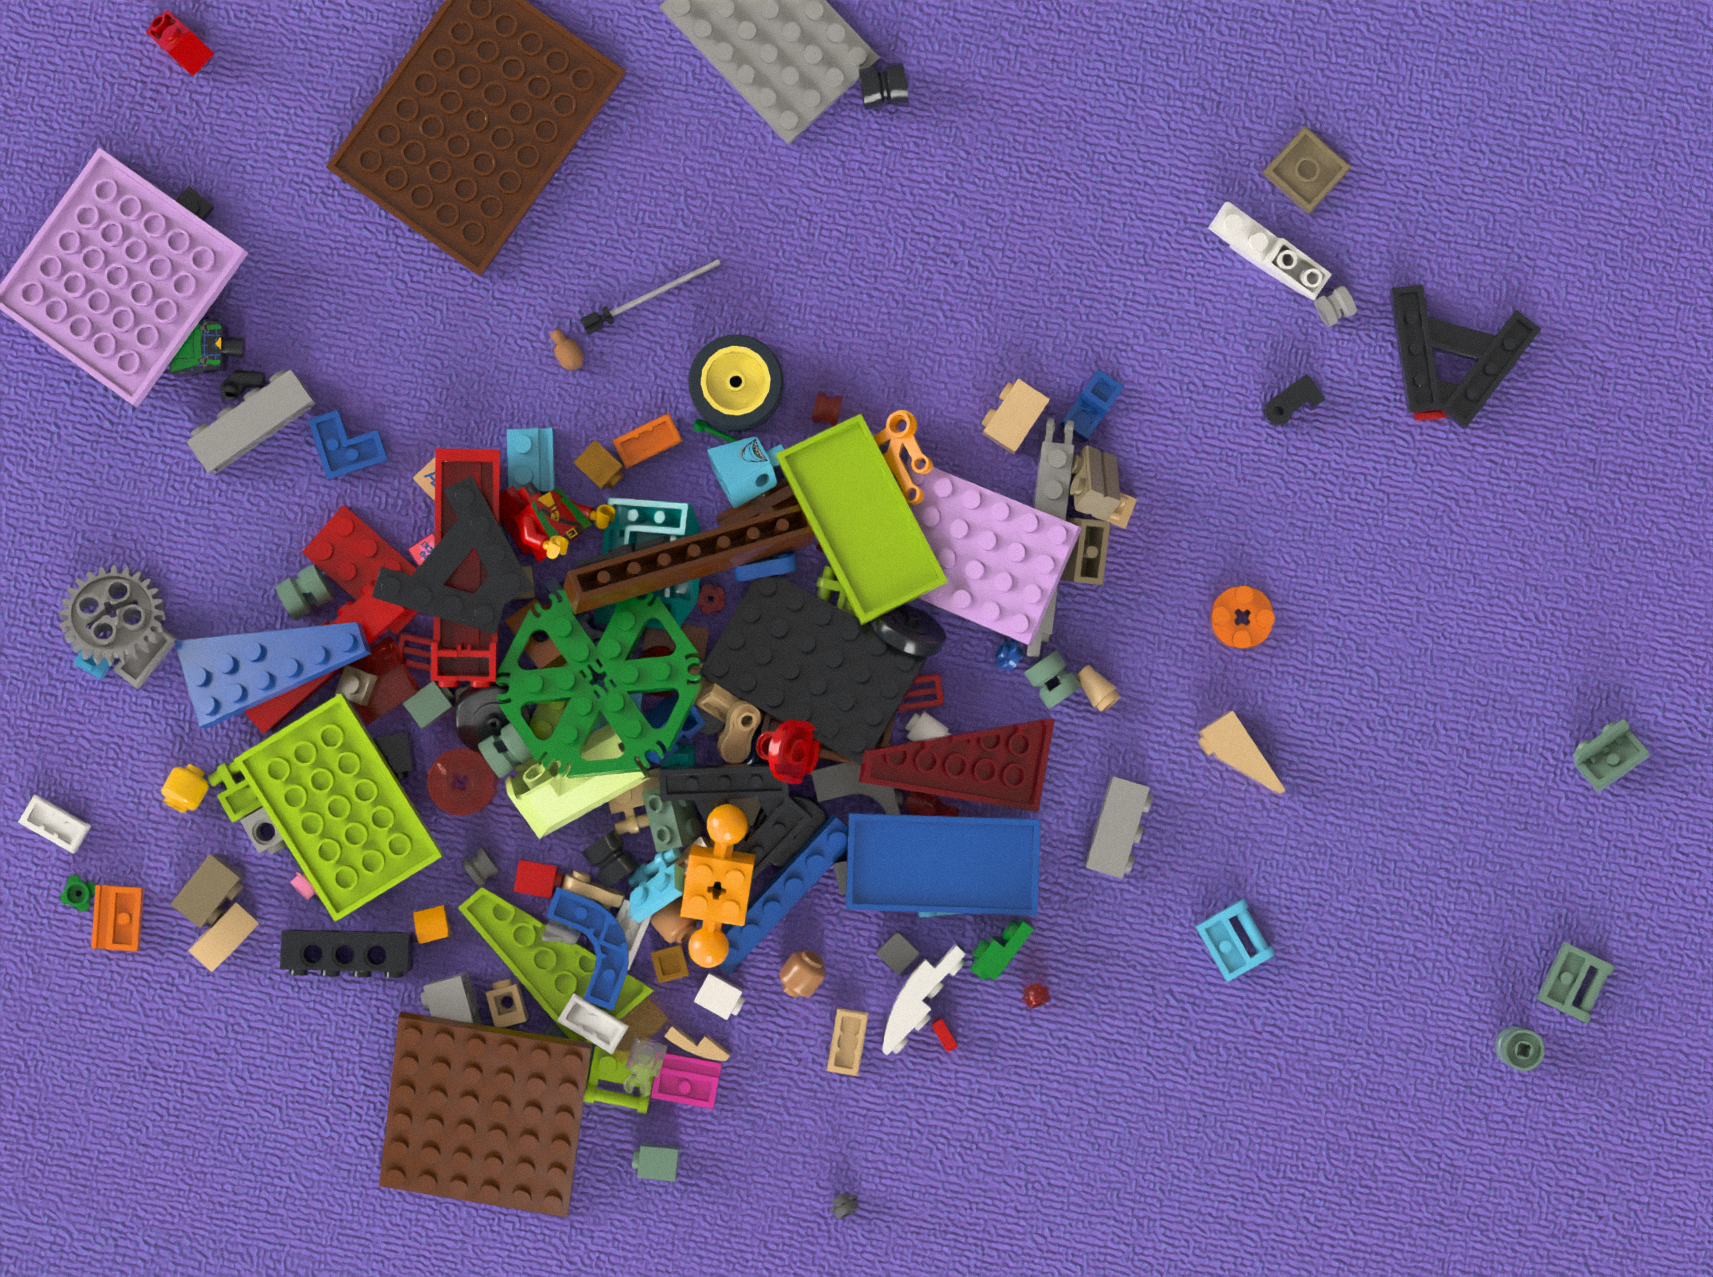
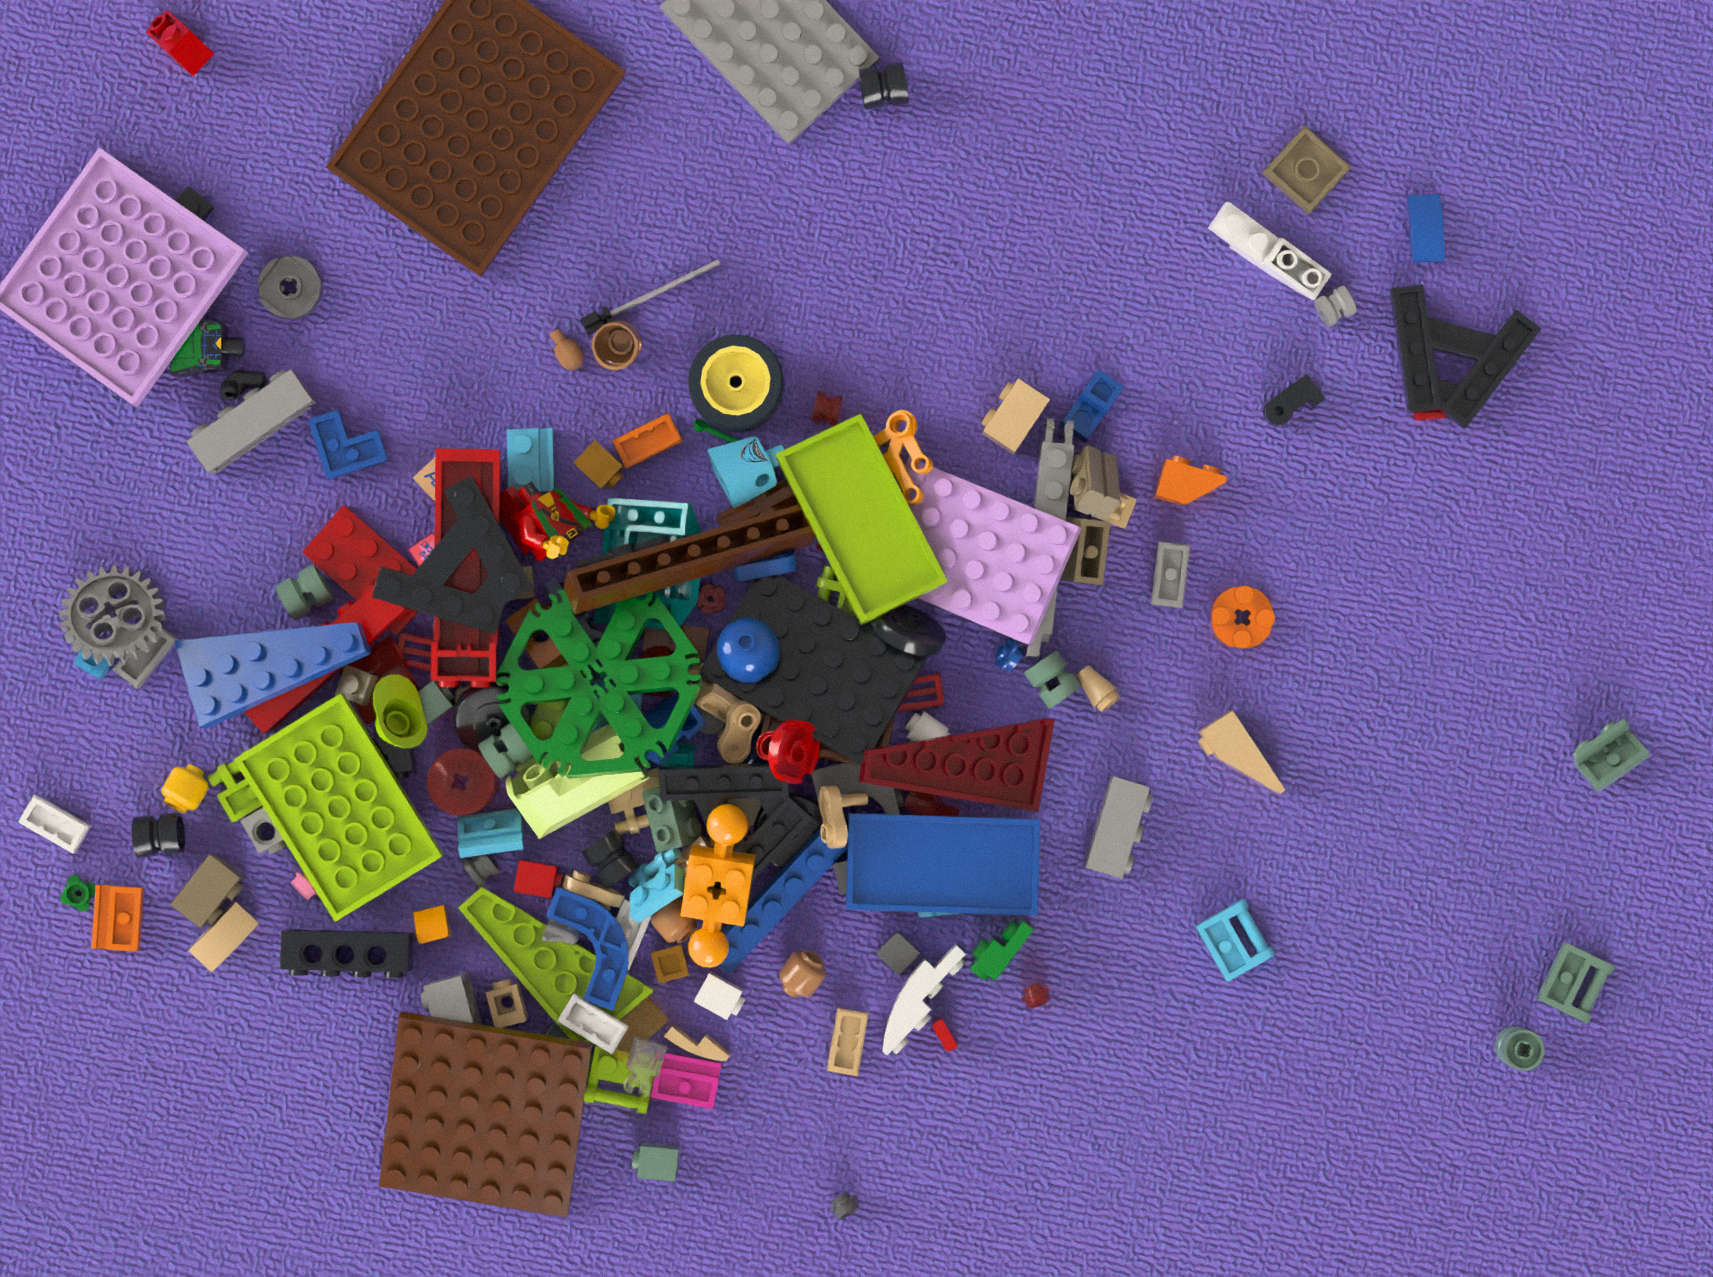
(155, 835): none -> black wheel
(289, 269): none -> flat silver plate
(399, 712): none -> lime piece
(490, 832): none -> medium azure plate
(611, 342): none -> medium nougat helmet
(748, 649): none -> blue cylinder
(834, 827): none -> tan piece
(1170, 574): none -> light grey plate
(1184, 483): none -> orange slope
(1426, 228): none -> blue slope

